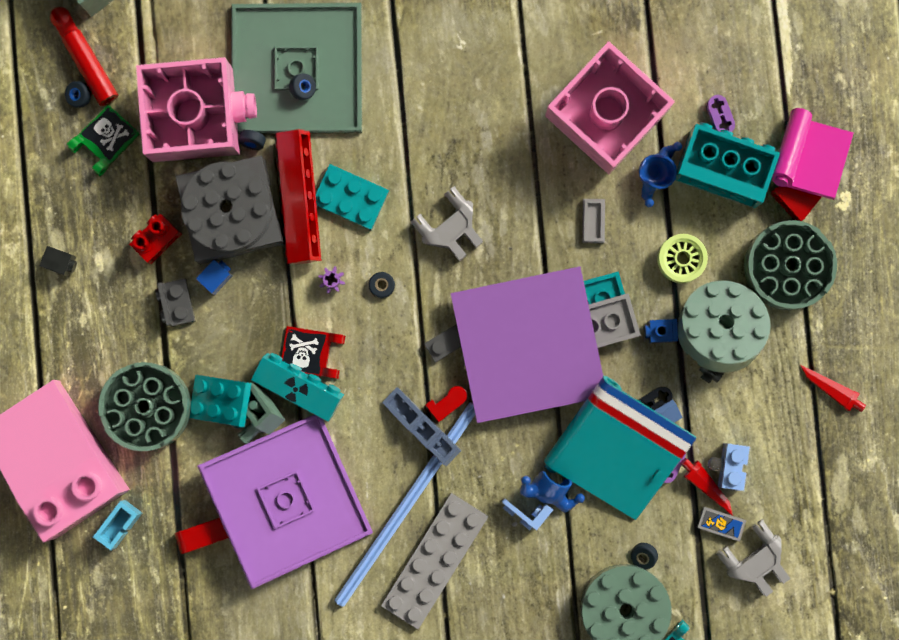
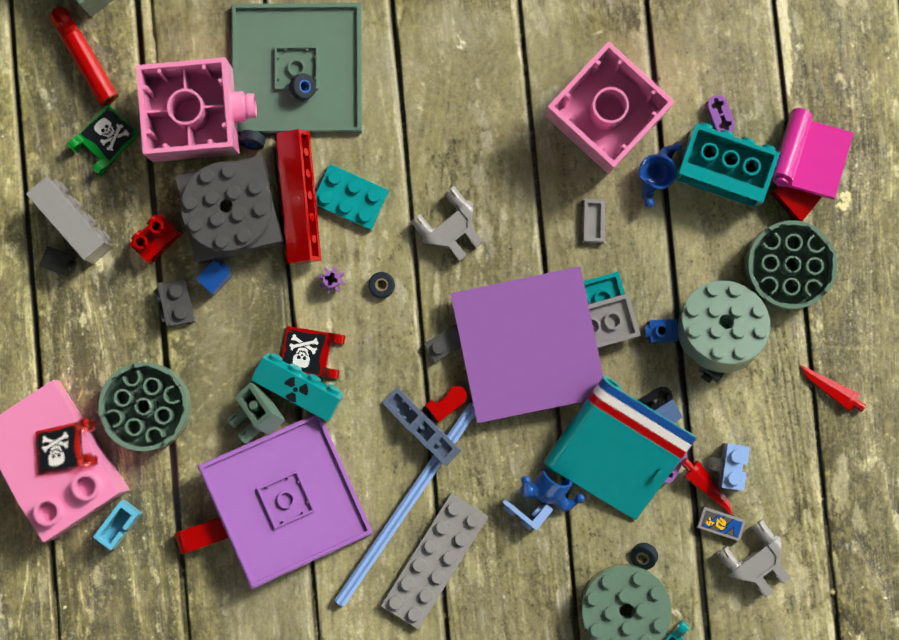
(62, 448): none -> flag
(69, 220): none -> light grey brick
(71, 94): black wheel -> none
(220, 400): teal plate -> none
(695, 244): yellowish green wheel -> none

